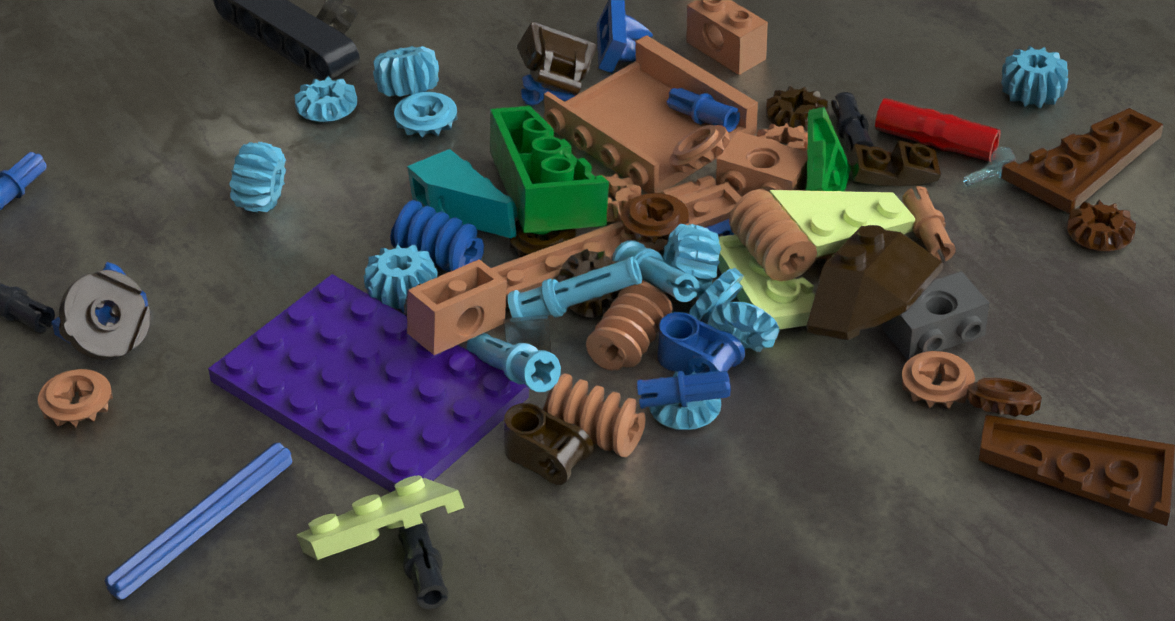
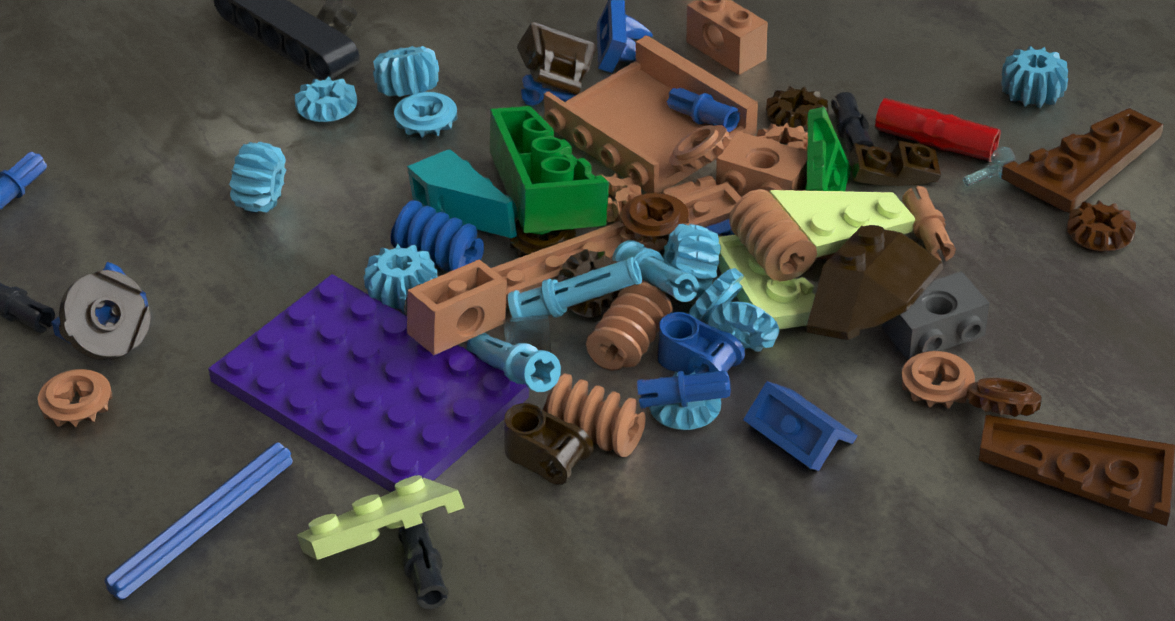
(796, 425): none -> blue panel

